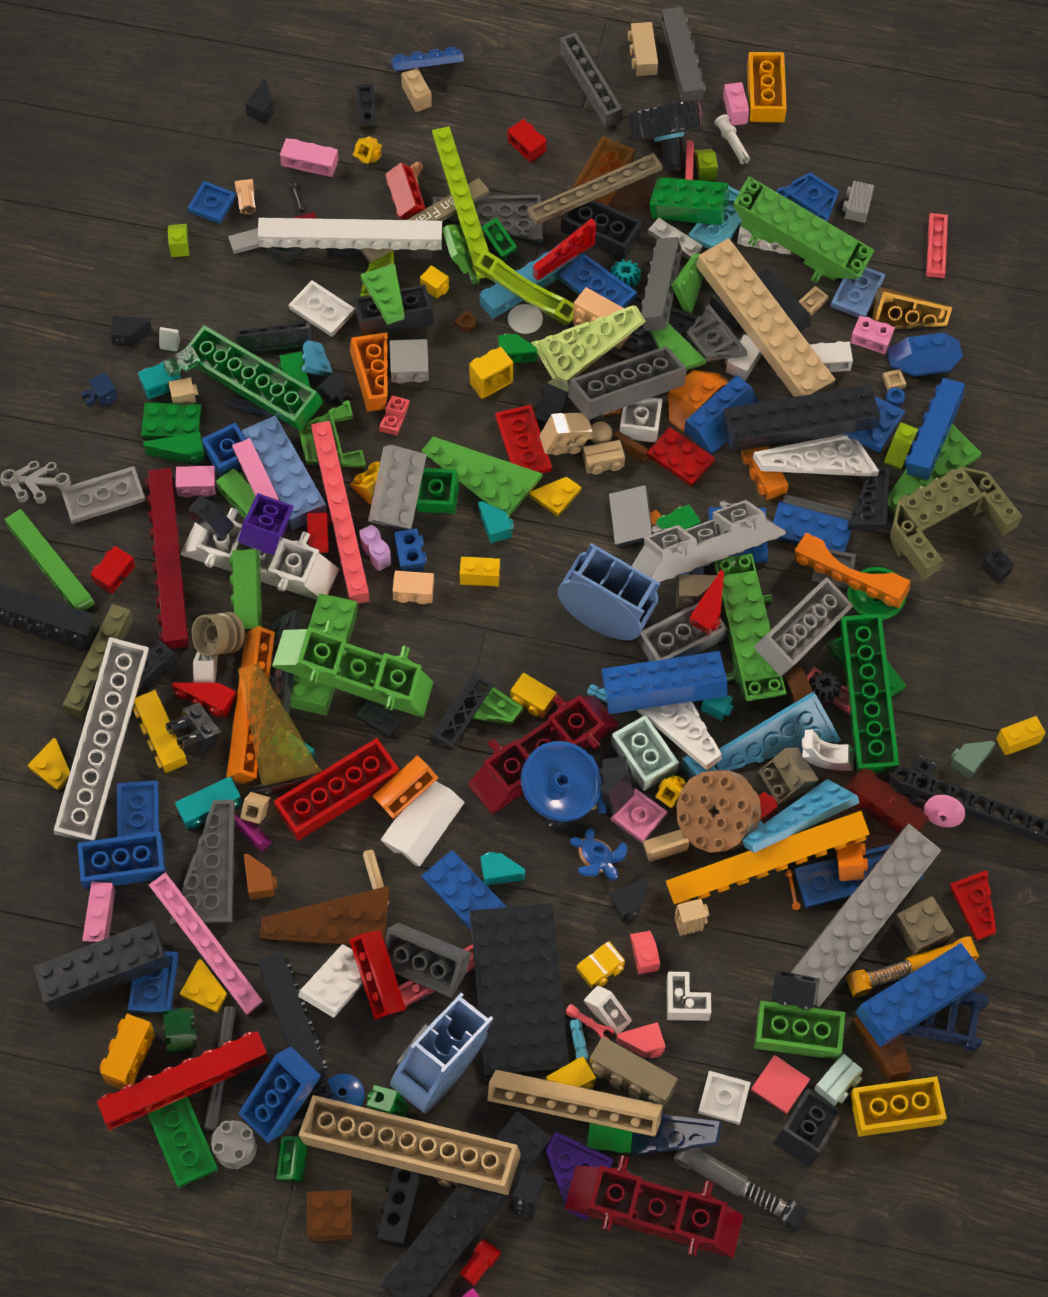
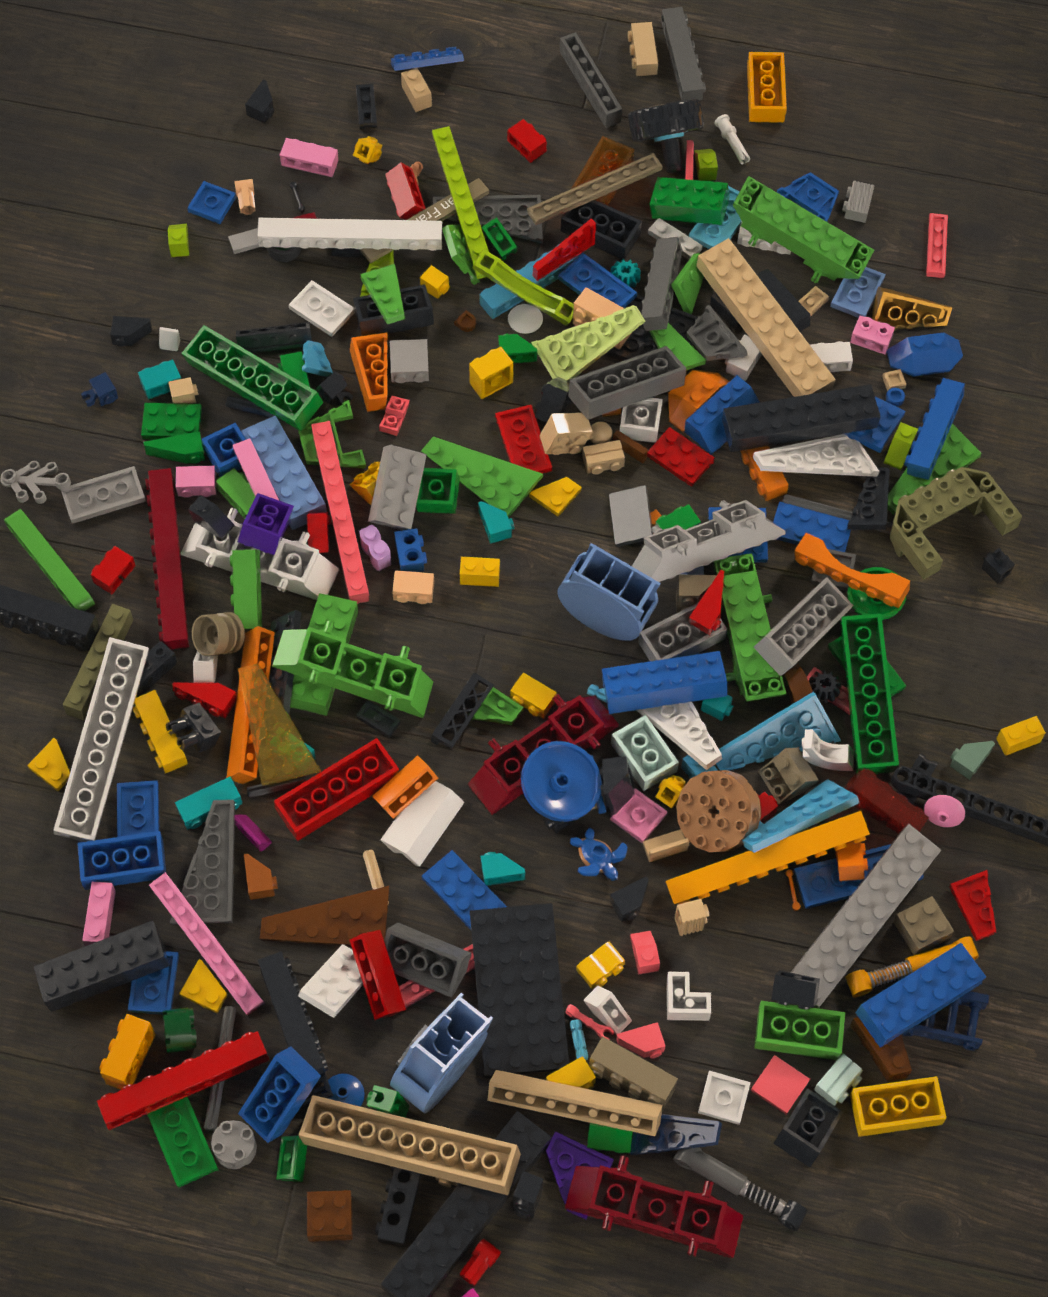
(187, 360): clear green plate -> none
(255, 807): tan brick -> none
(736, 103): bright pink brick -> none

